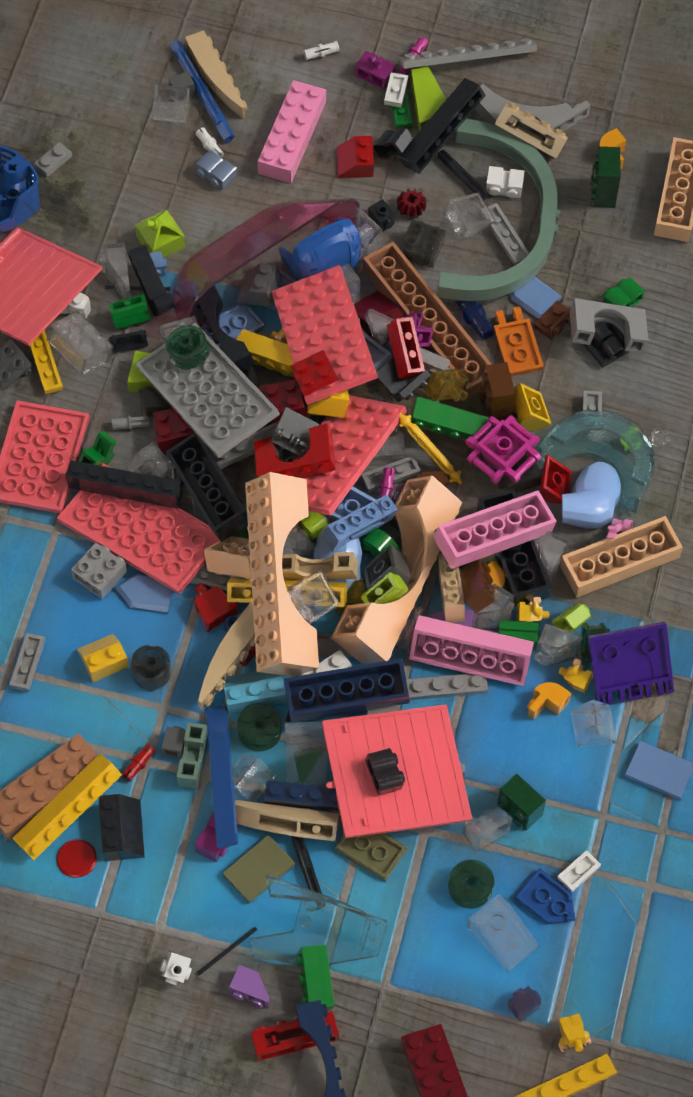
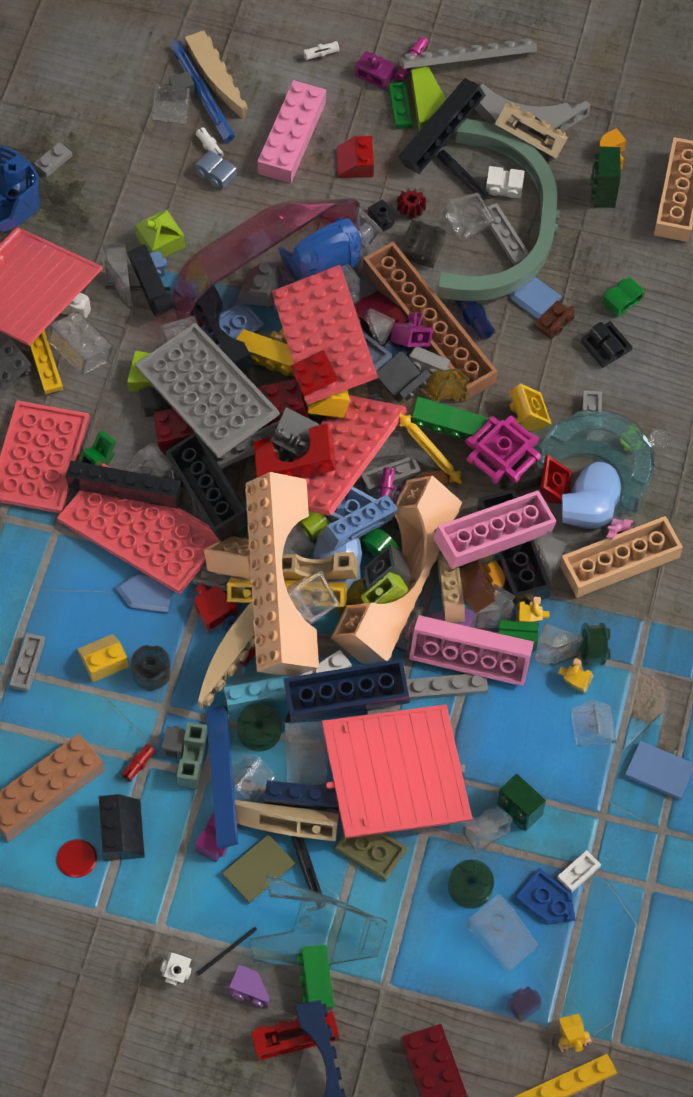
(67, 806): yellow brick -> none
(99, 570): light grey brick -> none
(129, 312): green brick -> none
(129, 341): black hinge -> none
(130, 422): light grey axle -> none
(187, 347): clear green wheel -> none
(306, 761): clear green slope -> none
(384, 771): black brick -> none
(393, 142): black brick -> none
(396, 90): white plate -> none
(405, 347): red brick -> none
(497, 391): reddish brown brick -> none
(517, 343): orange tile -> none
(548, 695): light orange brick -> none
(572, 617): lime brick -> none
(629, 320): light grey arch -> none
(630, 660): dark purple hinge -> none

